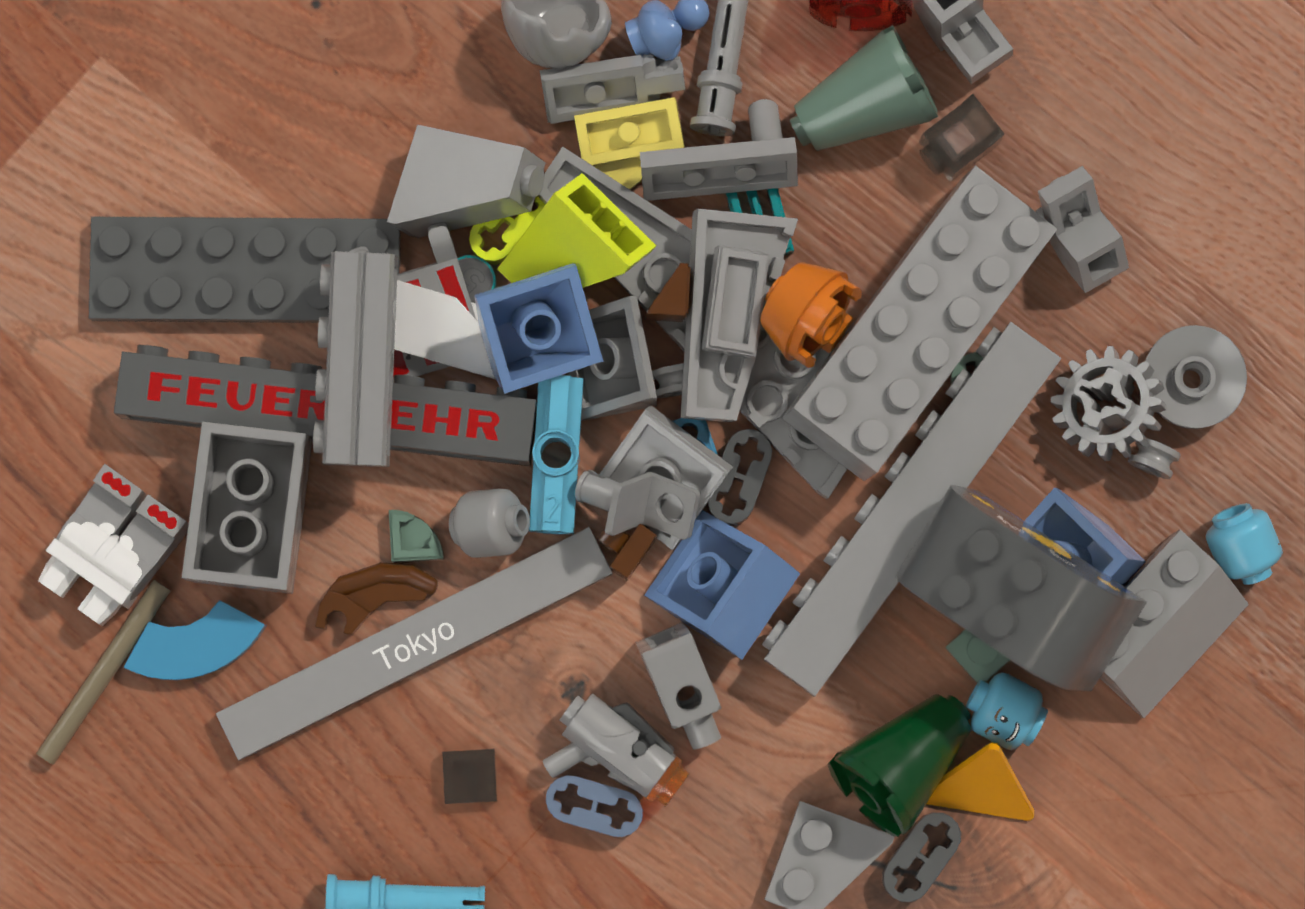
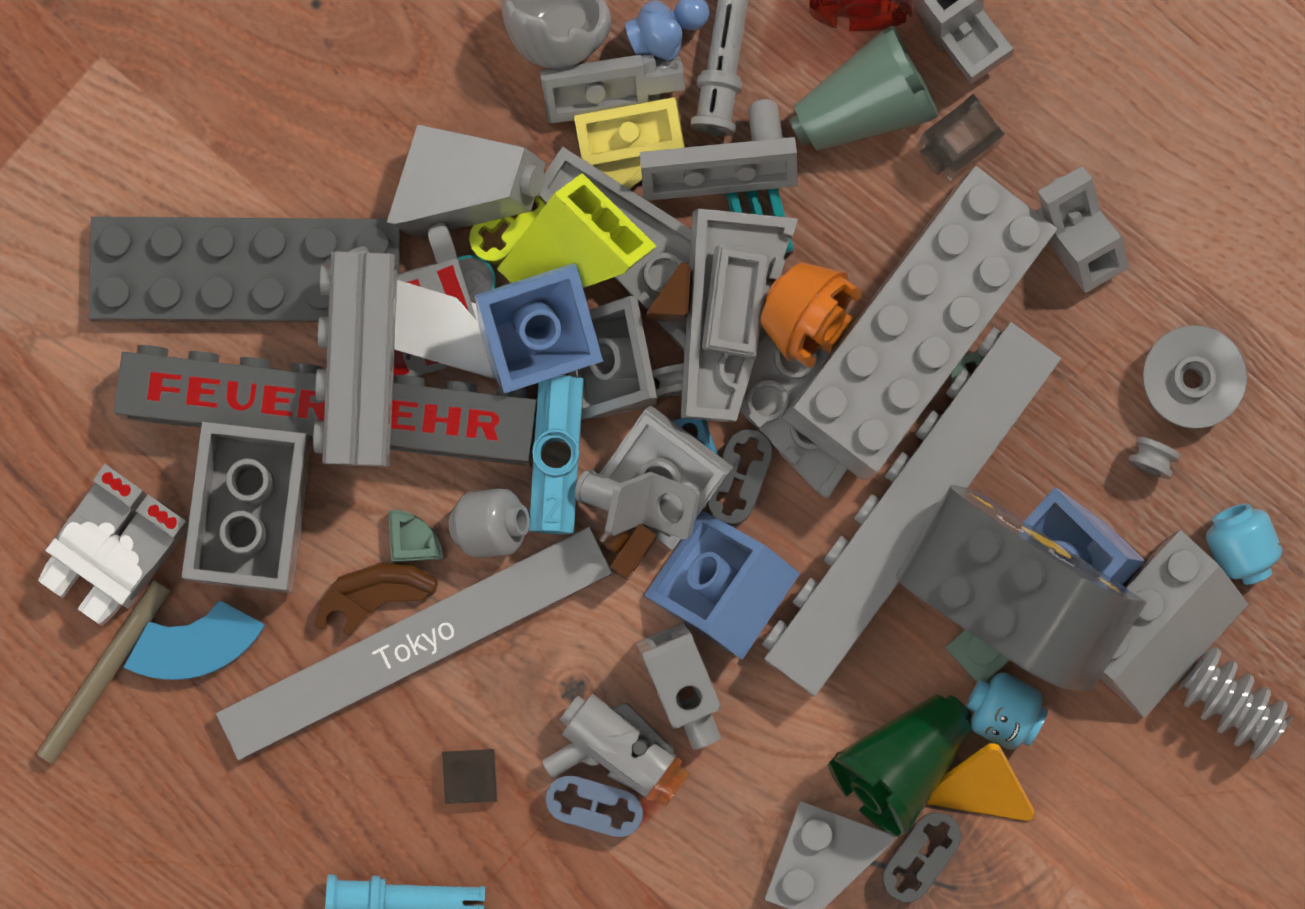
(1116, 384): light grey gear -> none
(1235, 702): none -> light grey piece

